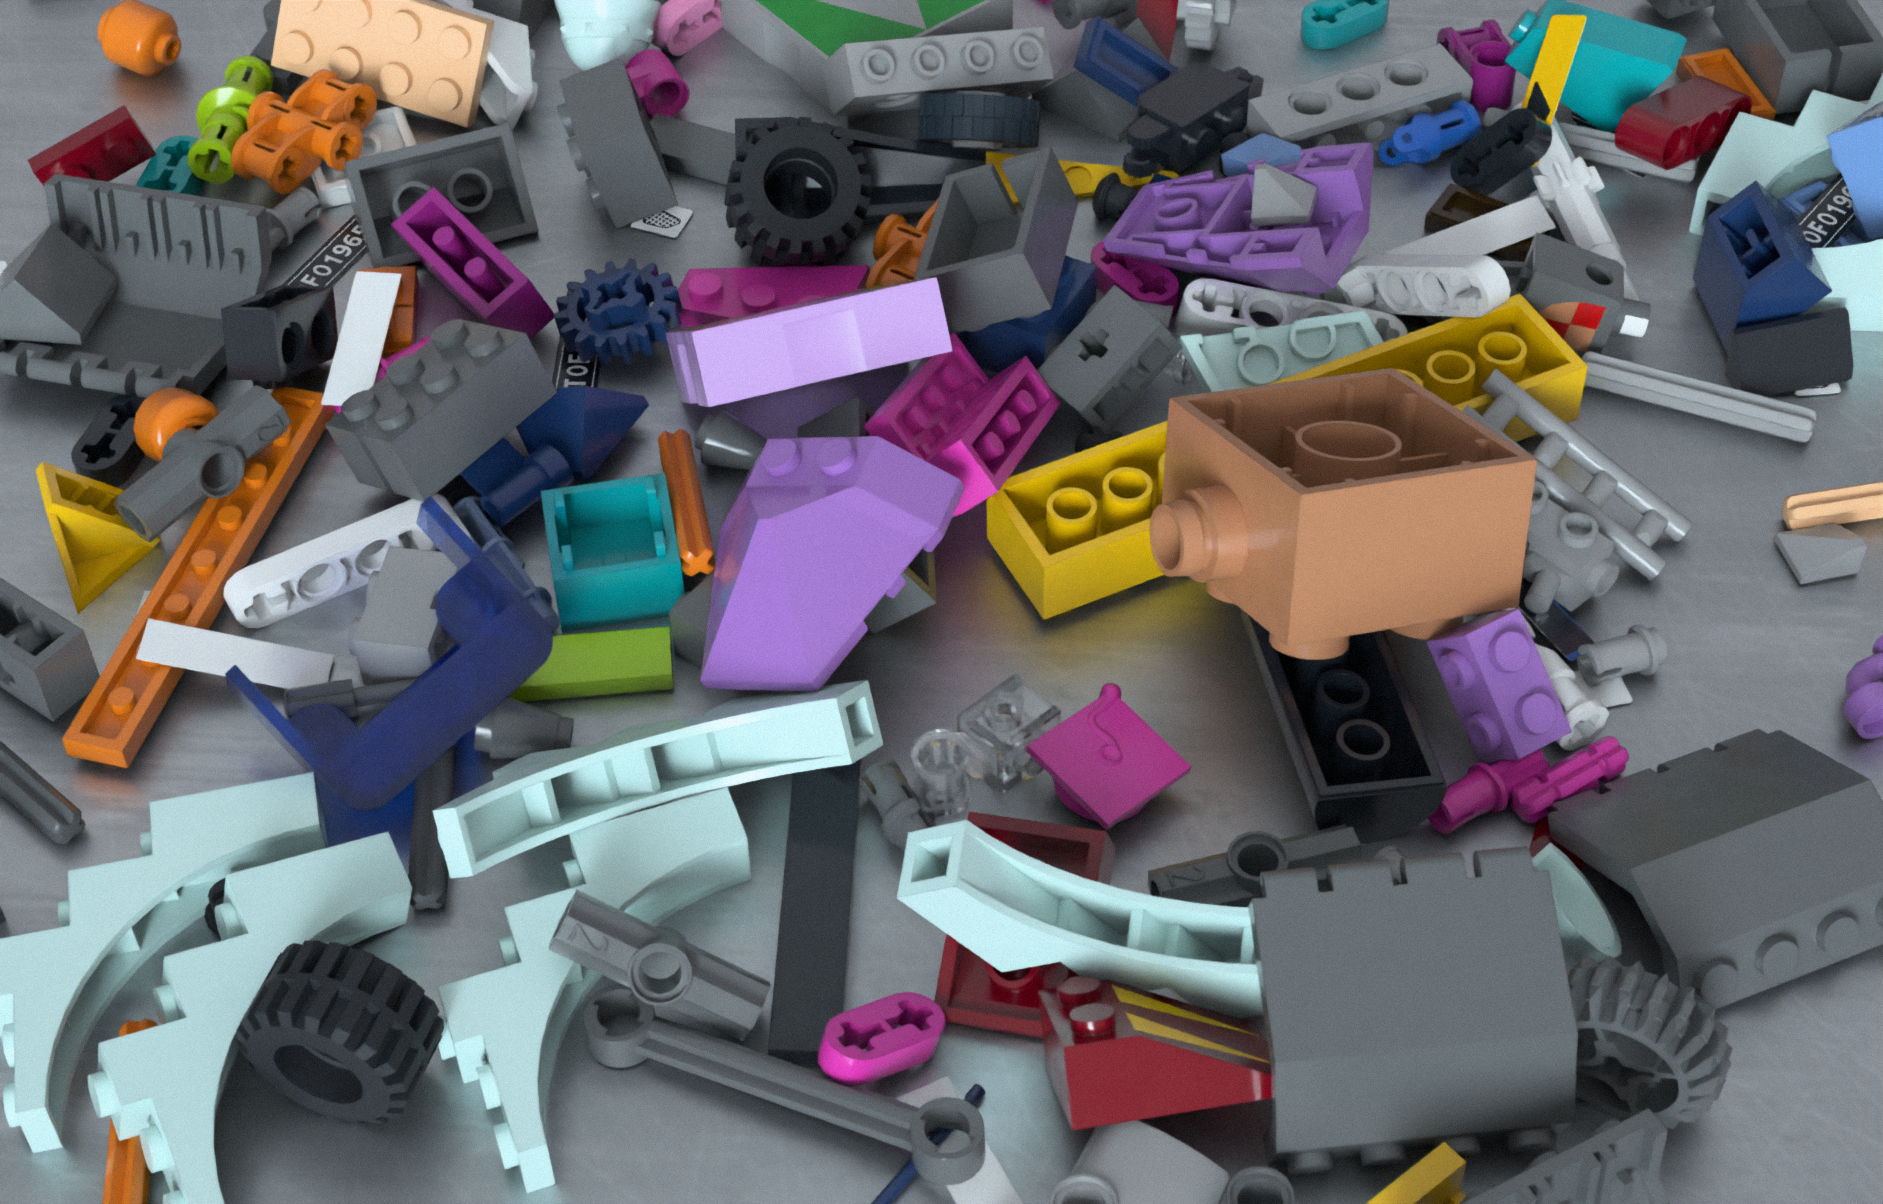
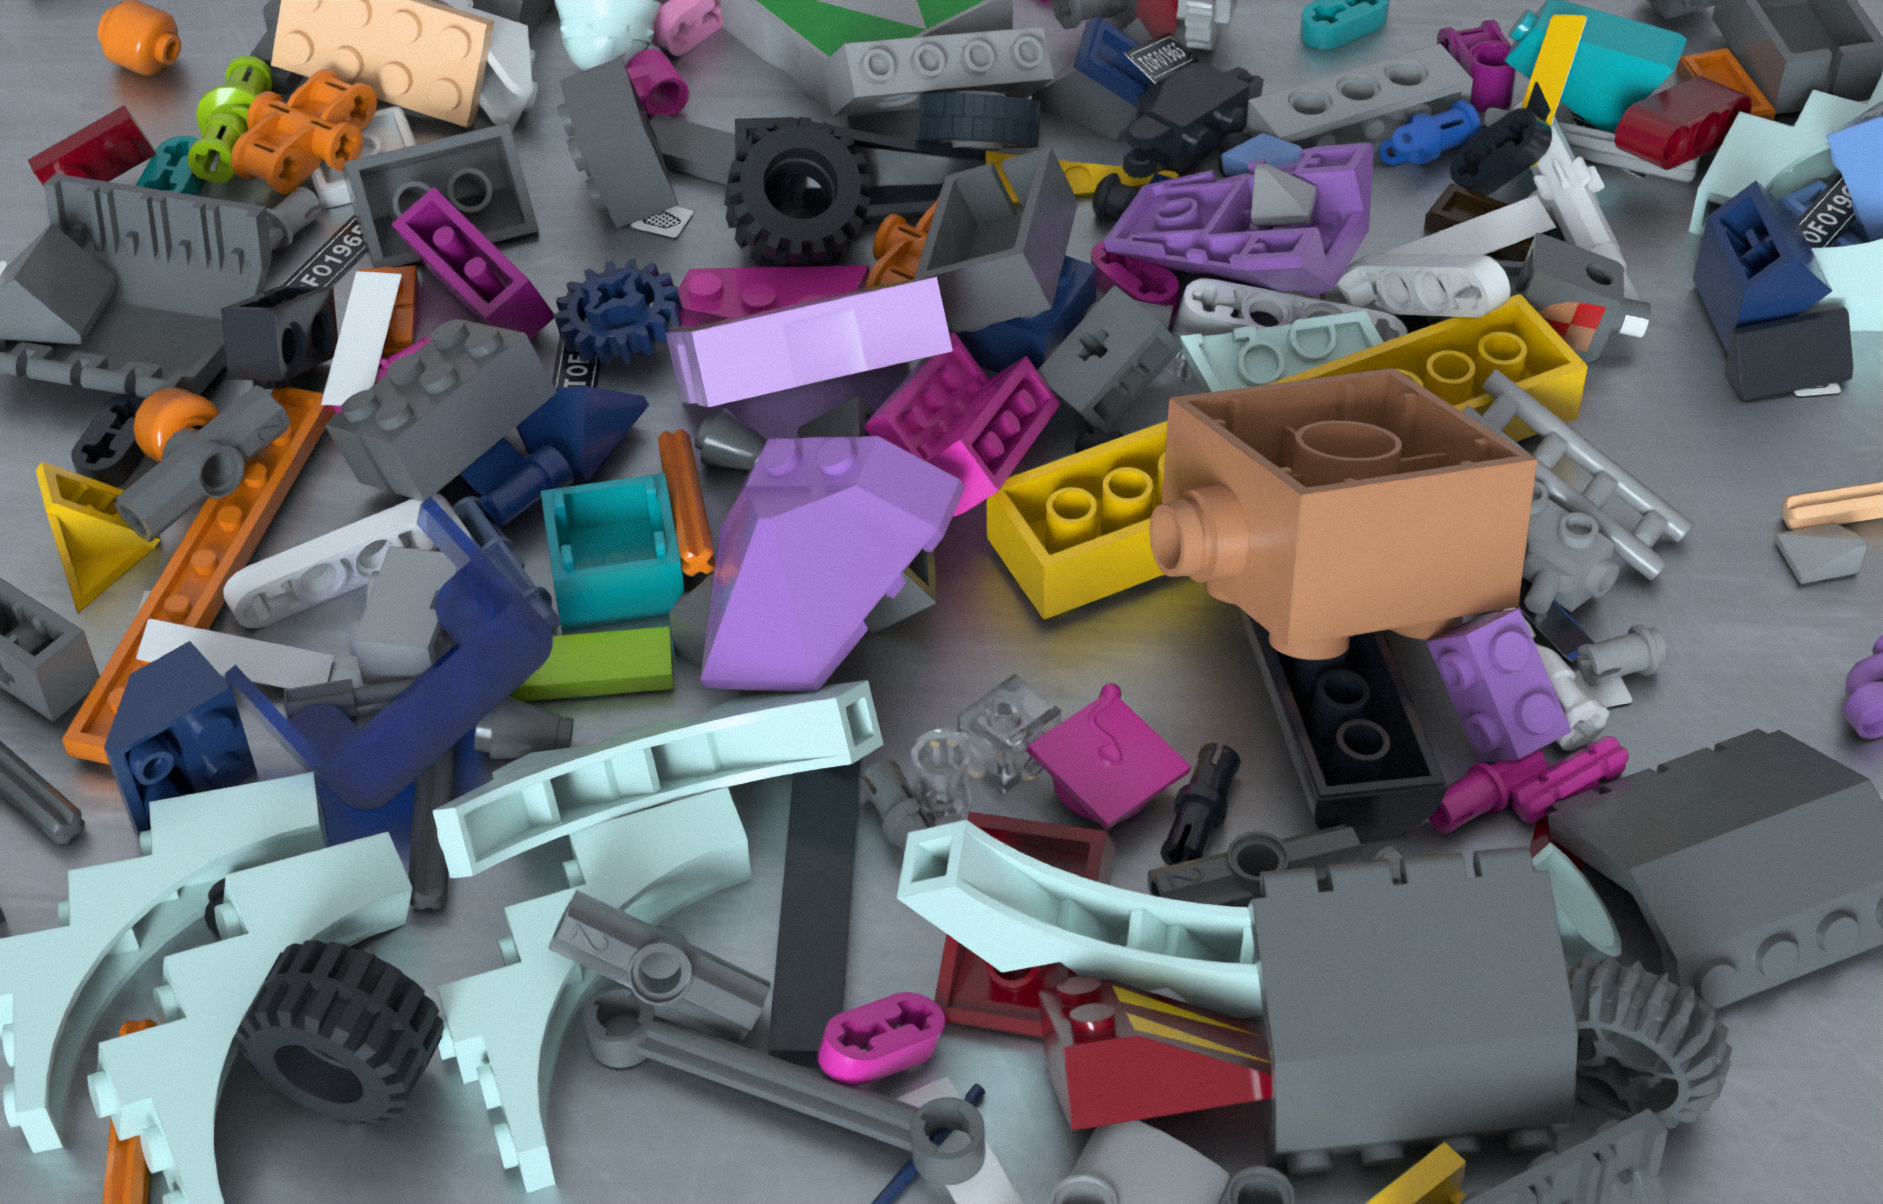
(176, 734): none -> dark blue slope
(1161, 57): none -> black sticker
(1201, 804): none -> black pin
(1699, 397): light grey axle -> none

